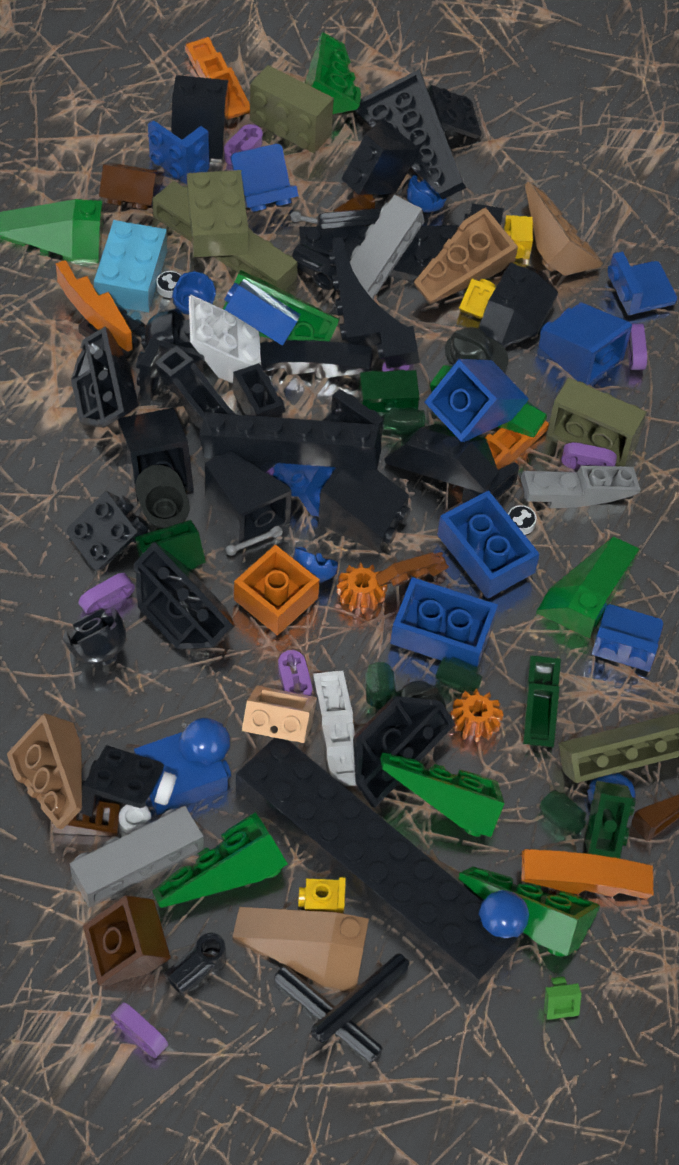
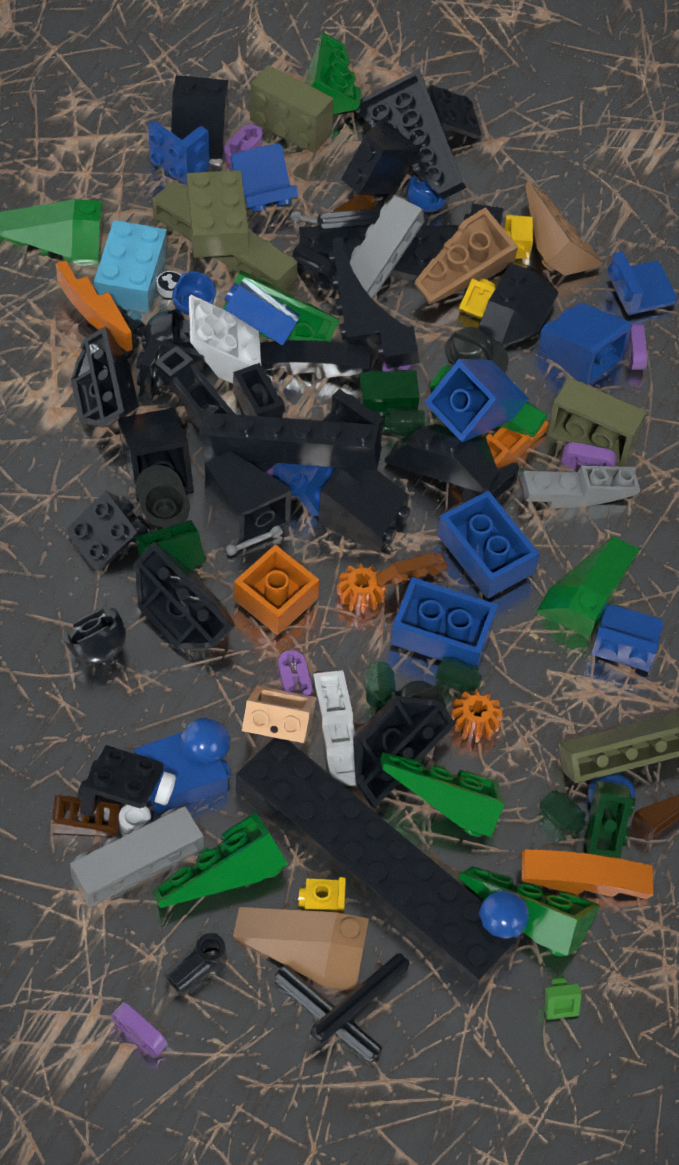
(51, 767): medium nougat wedge -> none
(107, 593): medium lavender beam -> none
(126, 940): reddish brown slope -> none
(130, 185): reddish brown slope -> none
(212, 65): orange slope -> none
(320, 567): blue hair -> none
(524, 518): tile -> none
(541, 701): dark green slope -> none

